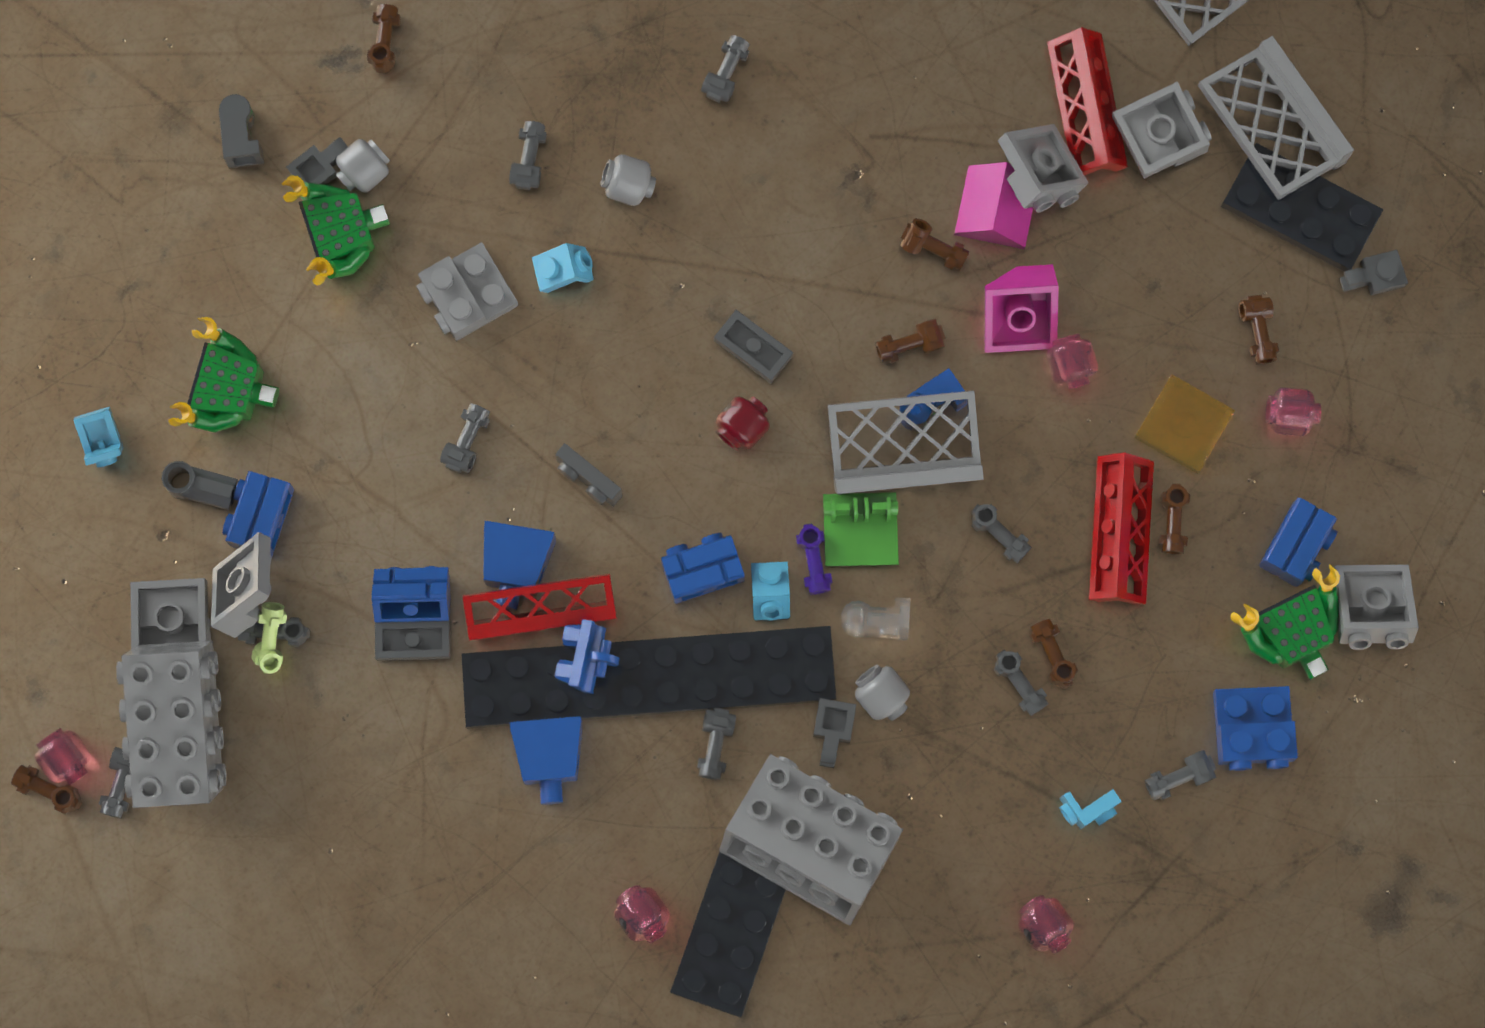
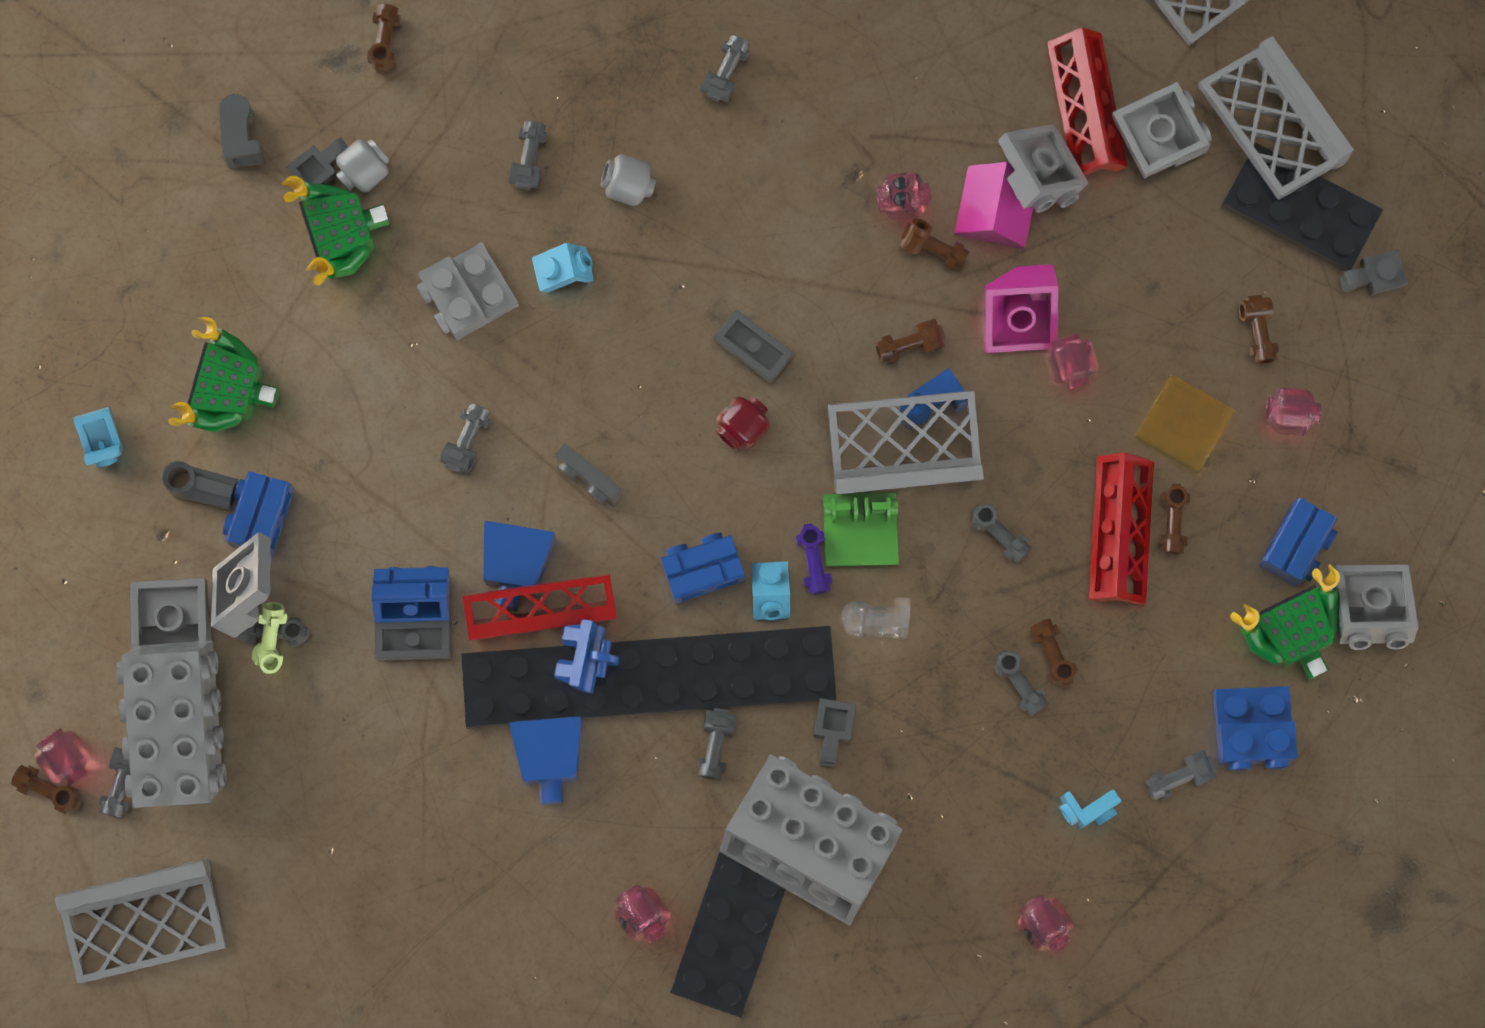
(131, 889): none -> light grey fence
(882, 693): light grey head -> none
(903, 196): none -> clear pink head

